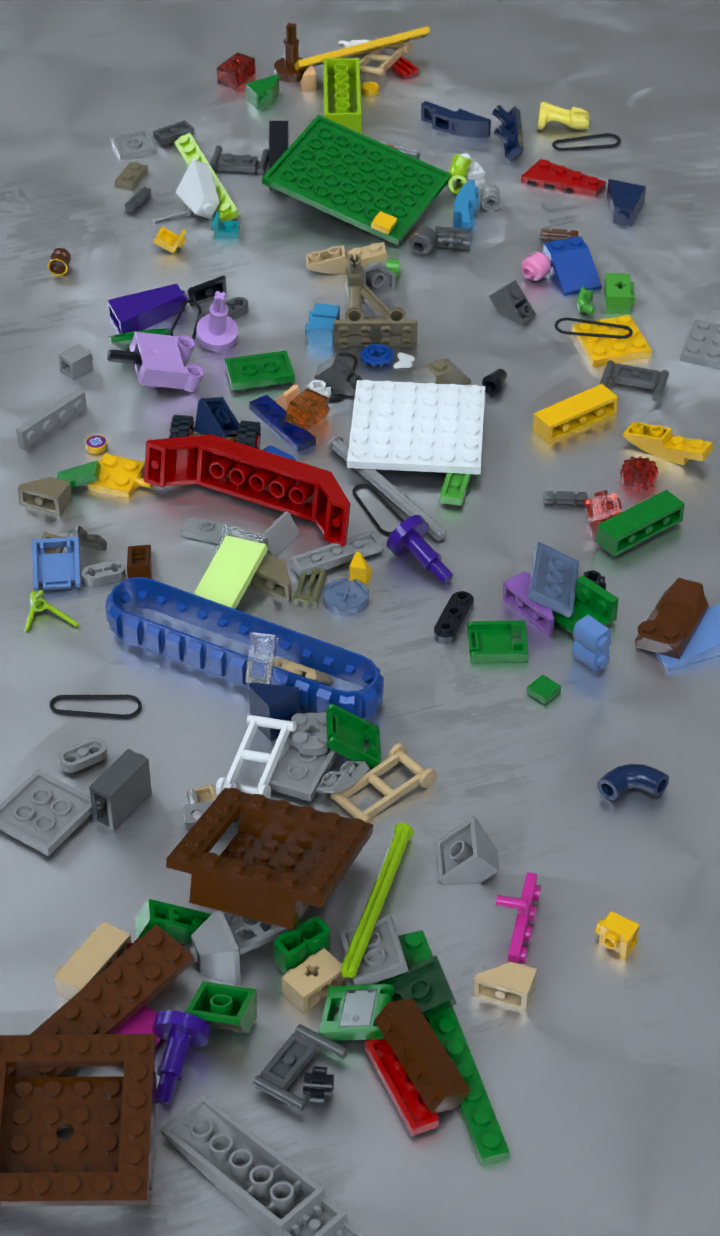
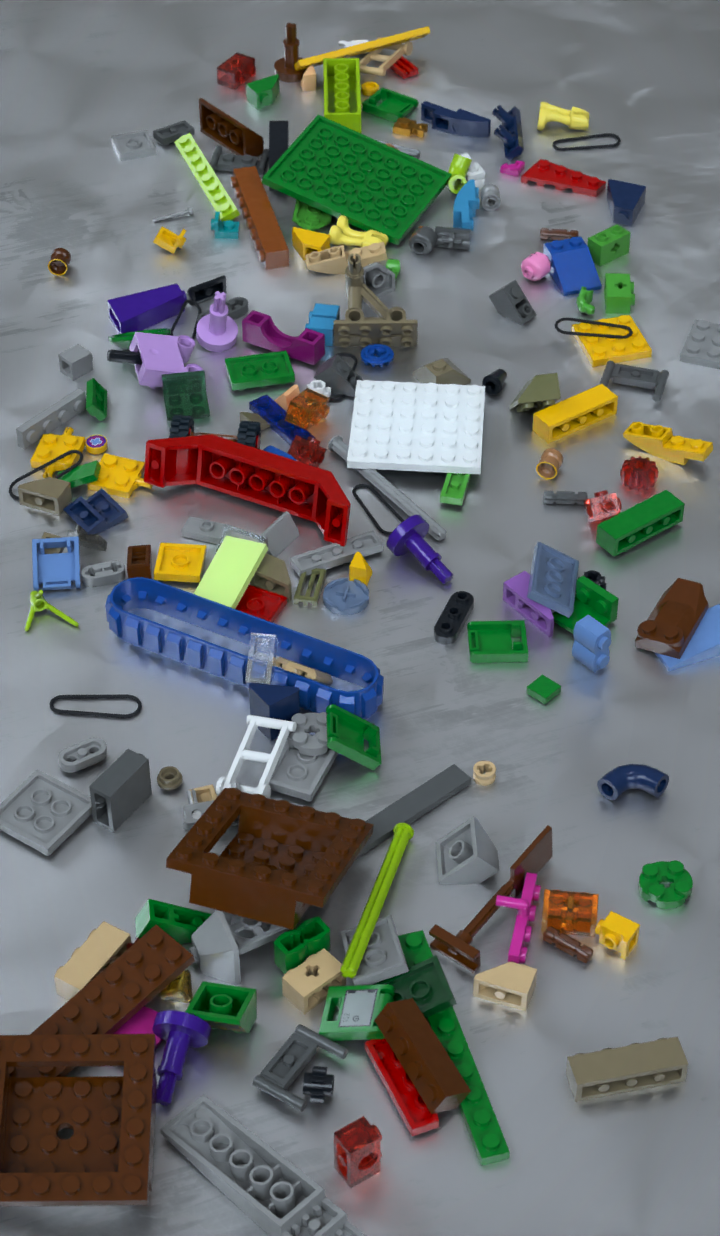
(45, 465): none -> black piece
(55, 445): none -> yellow plate
(96, 400): none -> green plate
(96, 512): none -> dark blue slope
(131, 176): dark tan plate -> none
(137, 200): dark grey axle -> none
(169, 778): none -> dark tan plate
(179, 989): none -> clear yellow slope
(180, 562): none -> yellow plate
(185, 394): none -> clear green bracket
(199, 190): white slope -> none
(215, 418): dark blue slope -> none
(228, 131): none -> reddish brown slope
(254, 417): none -> dark tan slope
(260, 218): none -> dark orange brick
(261, 331): none -> magenta arch
(262, 603): none -> red tile
(307, 451): none -> clear red brick
(309, 241): none -> yellow slope
(310, 217): none -> bright green tile
(343, 235): none -> light yellow piece
(347, 776): light grey slope -> none
(357, 1151): none -> clear red brick
(384, 222): yellow tile -> none
(393, 105): none -> green container
(397, 754): tan piece -> none
(405, 361): white sticker -> none
(406, 127): none -> pearl gold plate
(416, 804): none -> dark grey tile
(458, 947): none -> reddish brown piece
(487, 778): none -> tan bush
(513, 169): none -> dark pink tile
(538, 392): none -> olive slope
(549, 464): none -> medium nougat wheel
(567, 944): none -> reddish brown axle
(570, 912): none -> clear orange brick
(609, 244): none -> bright green brick
(626, 1069): none -> dark tan brick
(667, 872): none -> green plate

